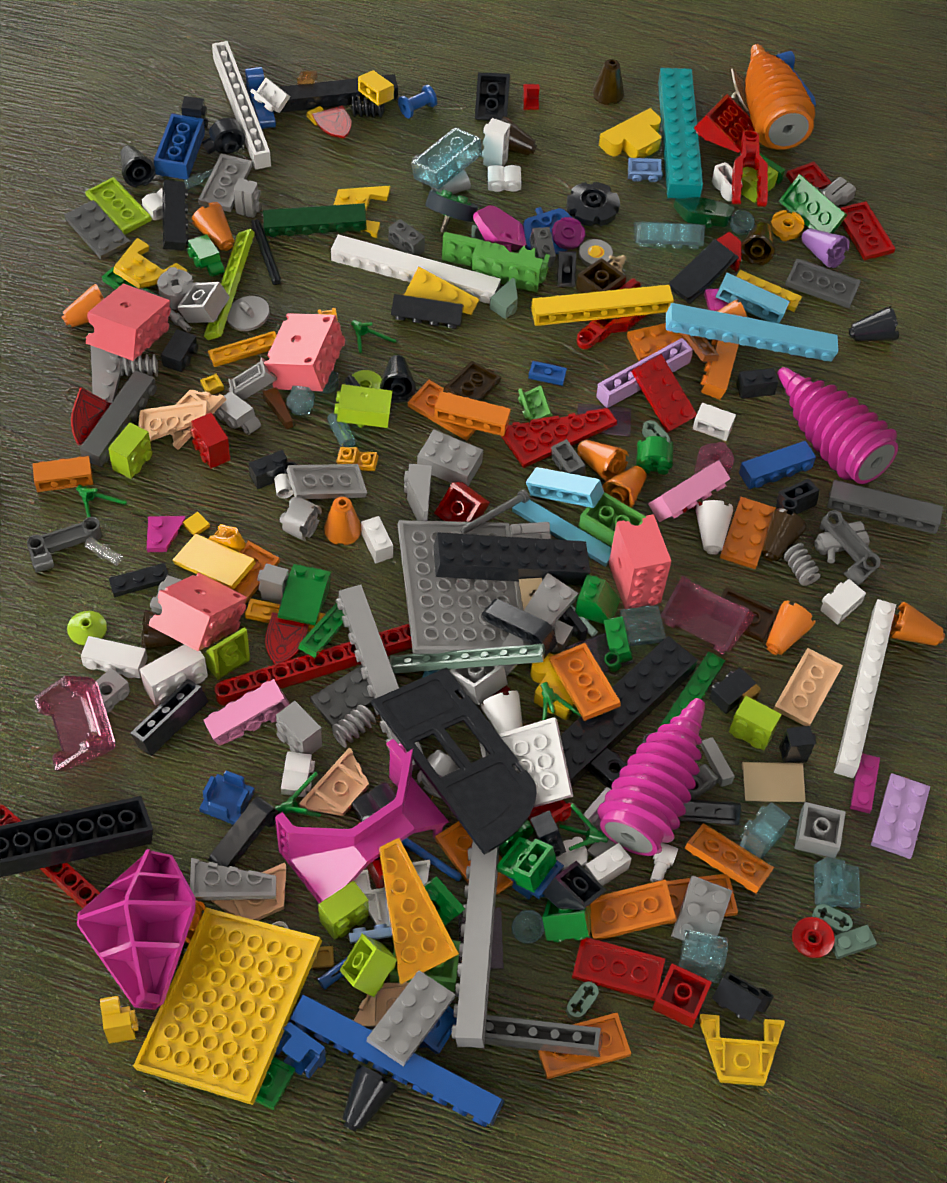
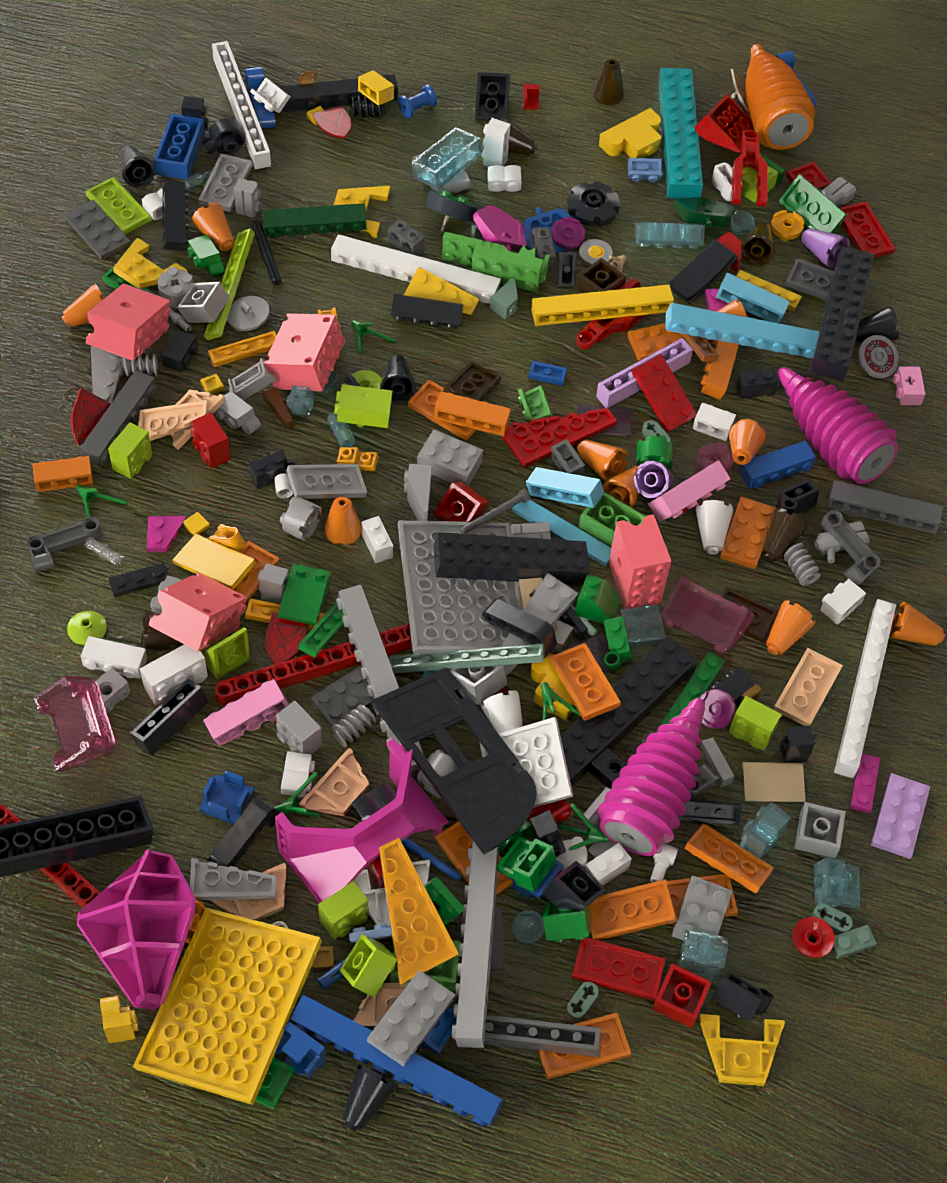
(653, 479): none -> medium lavender cone
(718, 708): none -> magenta tile
(745, 440): none -> orange cone
(842, 314): none -> black brick
(878, 356): none -> light grey shield
(909, 386): none -> bright pink brick

